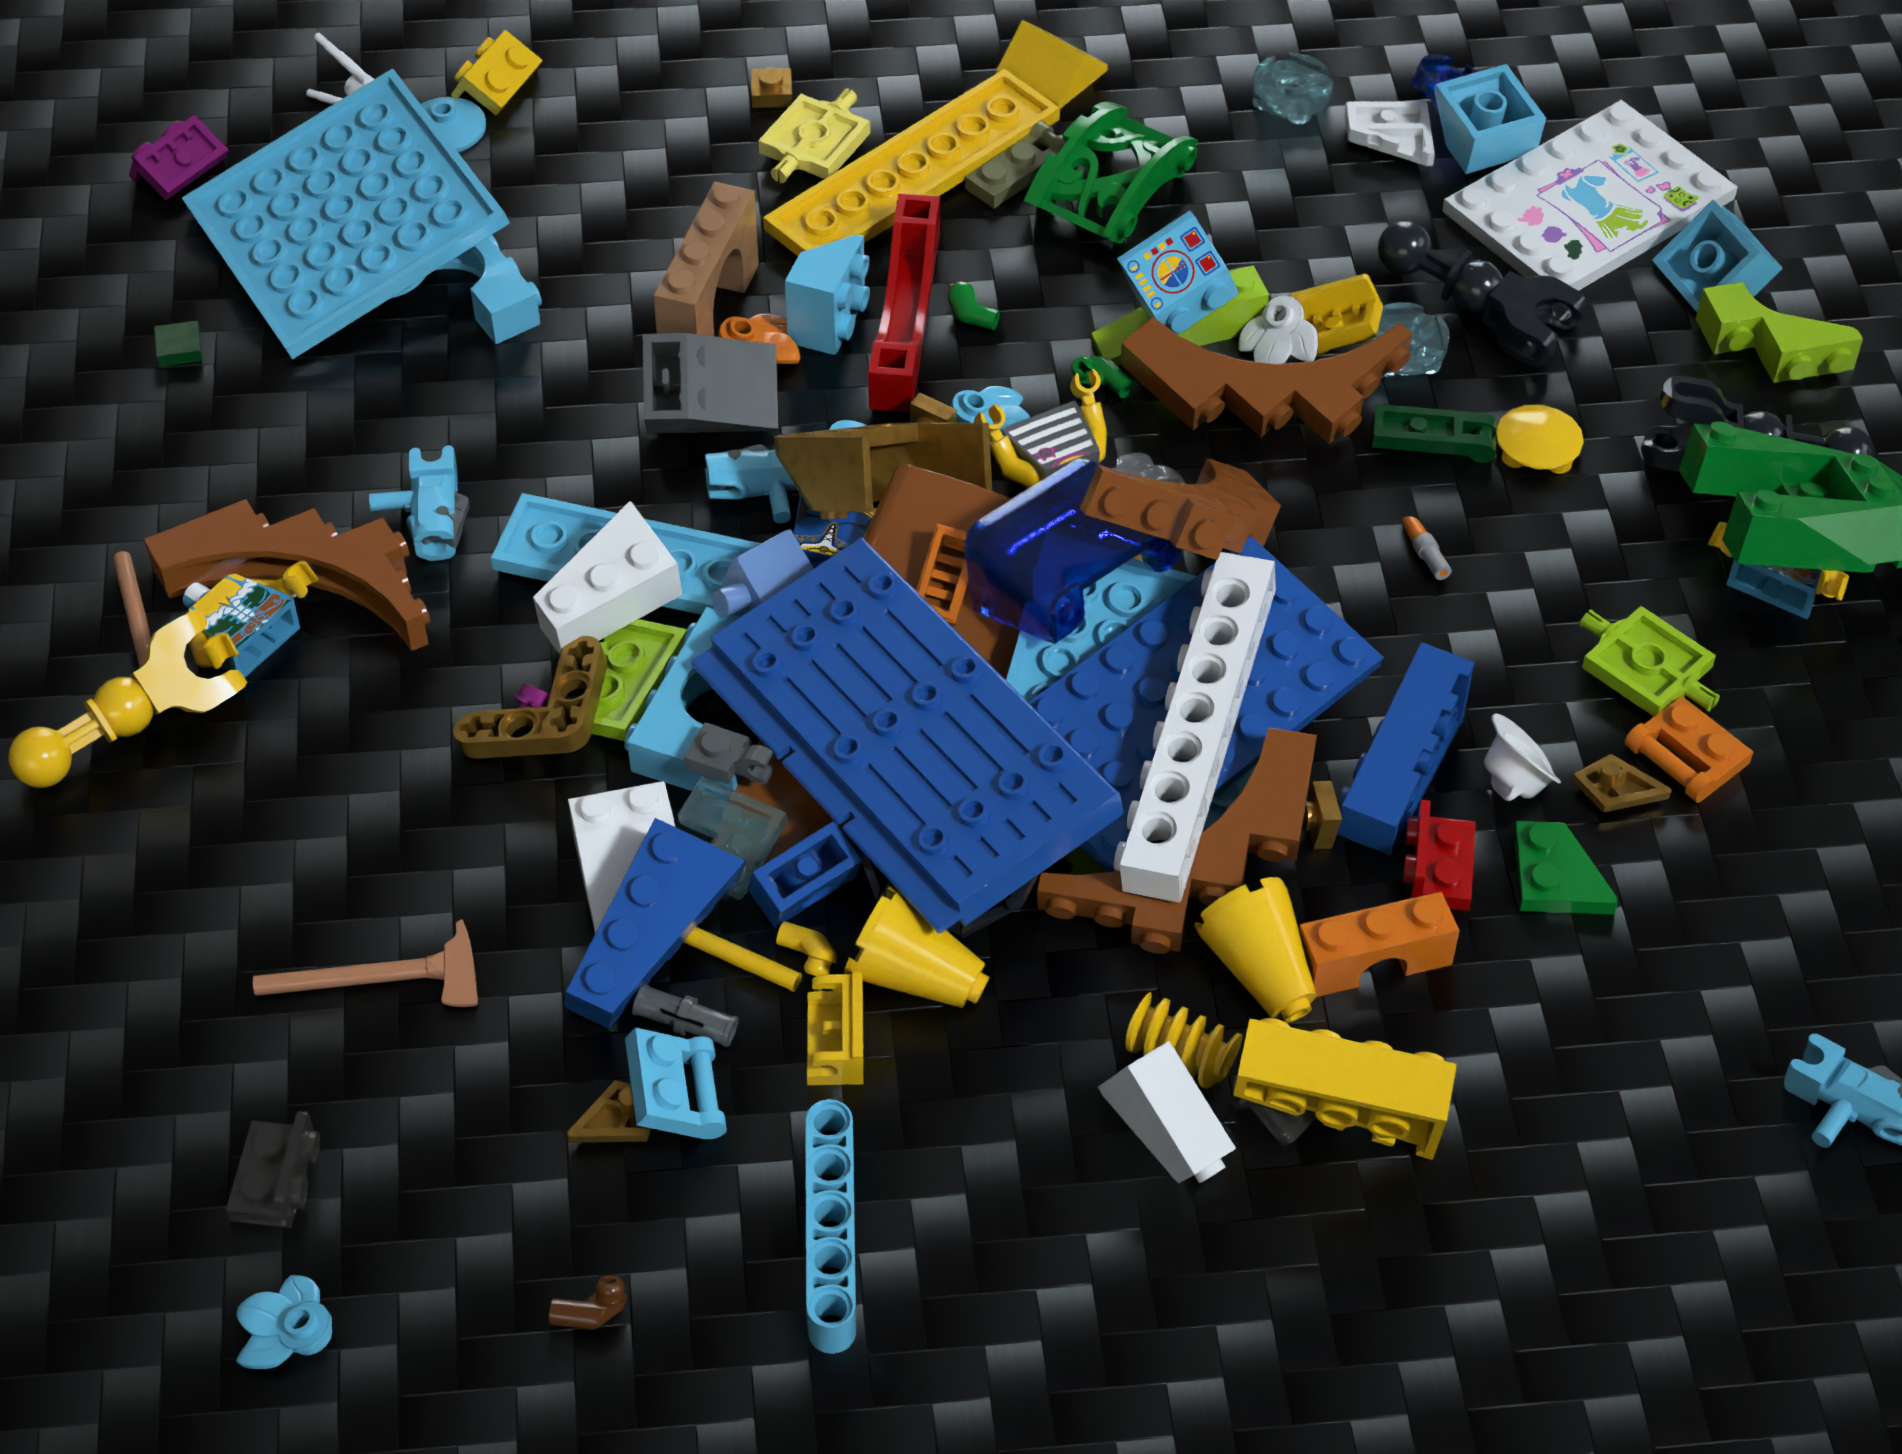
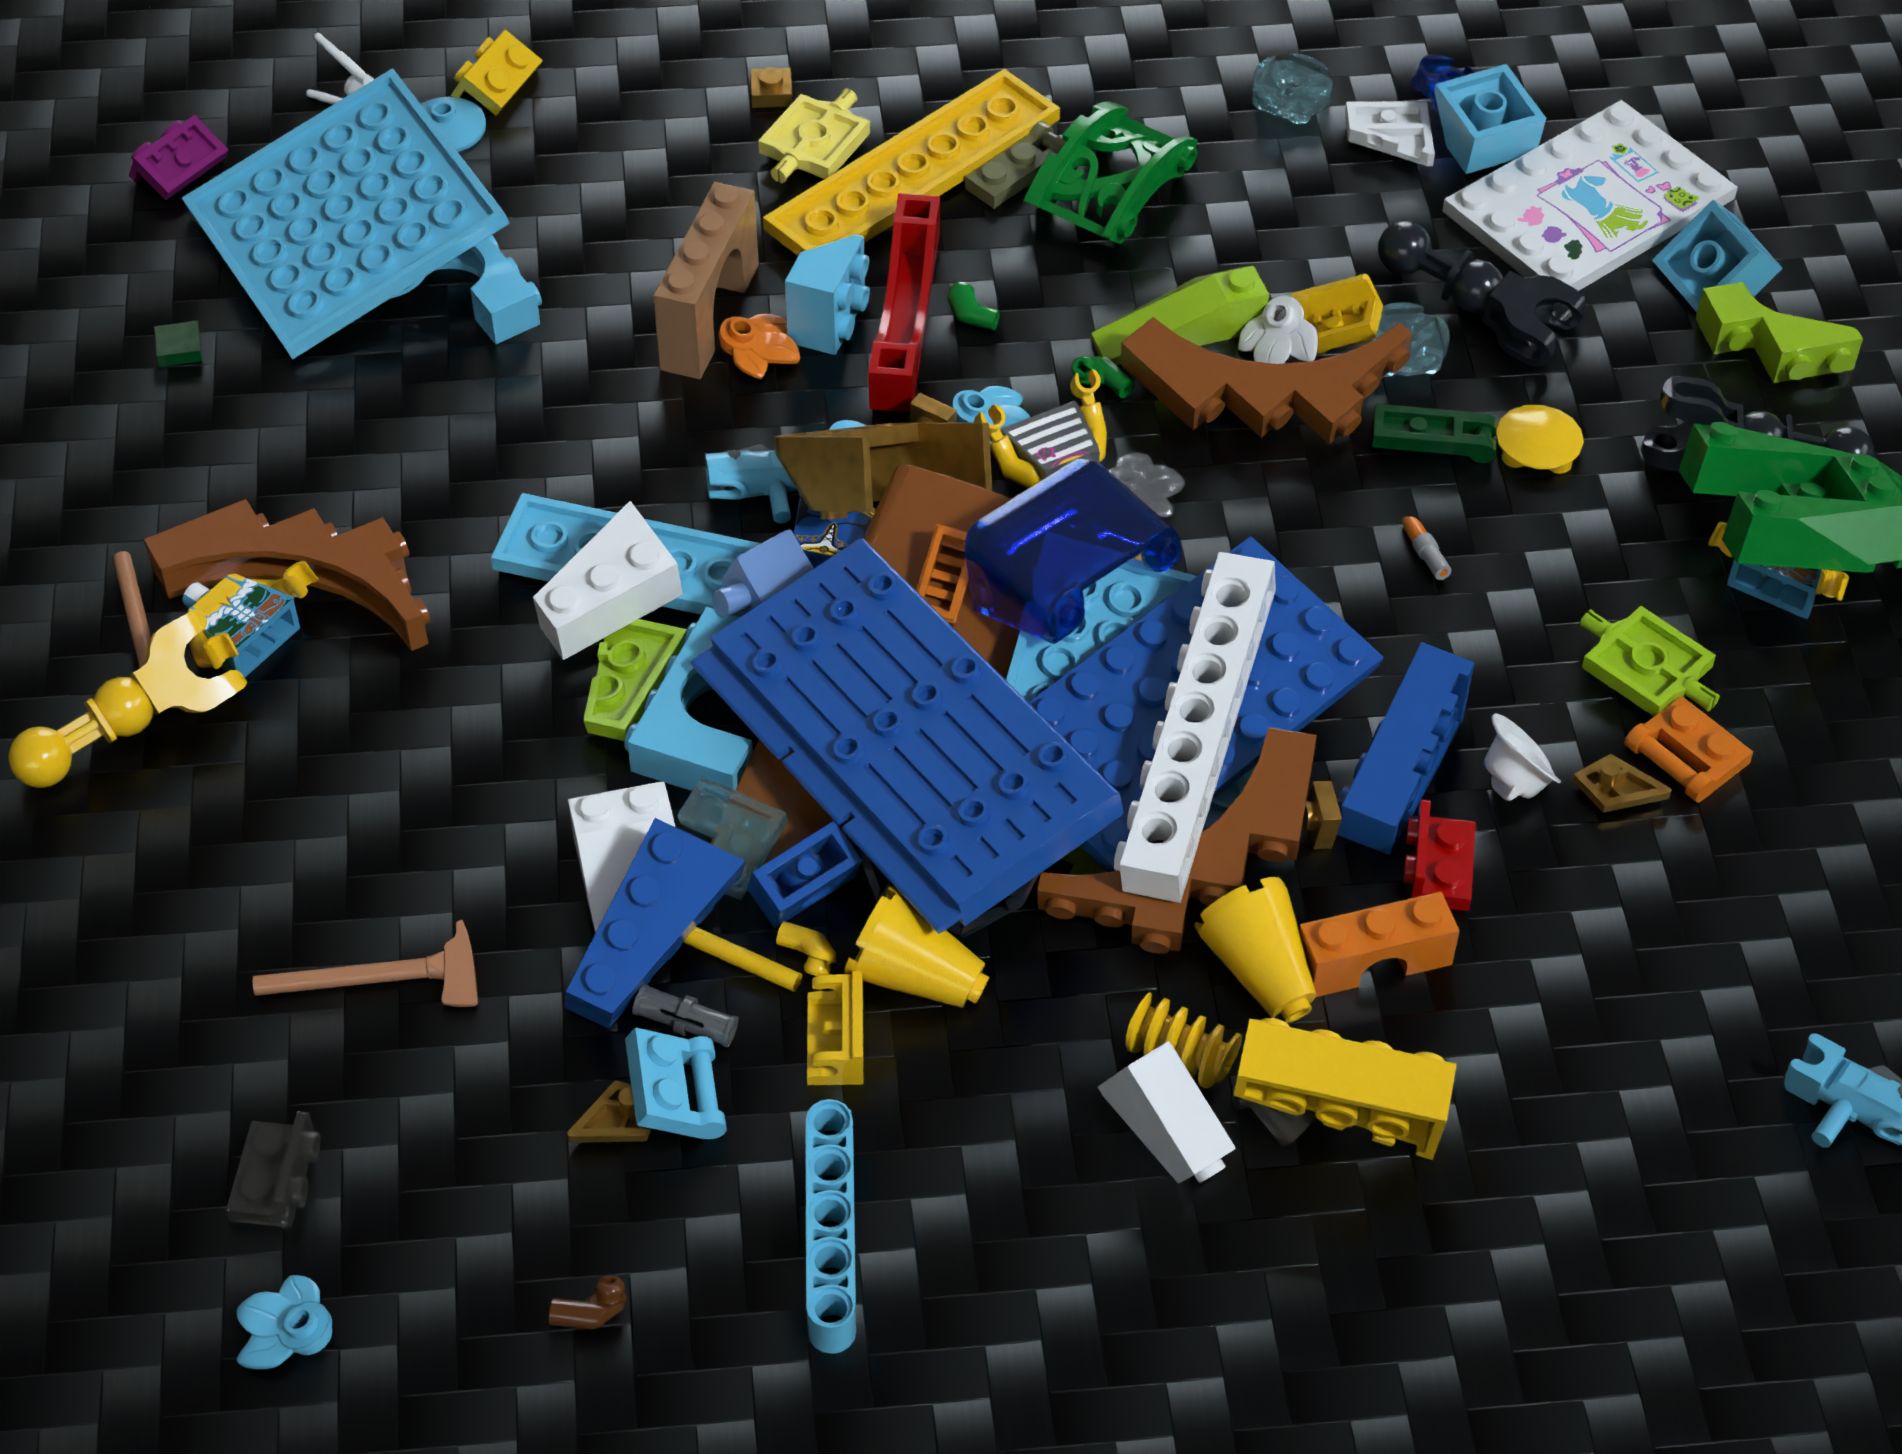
(433, 503): medium azure piece -> none
(490, 731): pearl gold beam -> none
(531, 697): magenta plate -> none
(708, 384): dark grey slope -> none
(725, 753): dark grey plate -> none
(1050, 64): yellow slope -> none
(1178, 274): medium azure slope -> none
(1197, 517): dark orange arch -> none
(1557, 872): green wing -> none

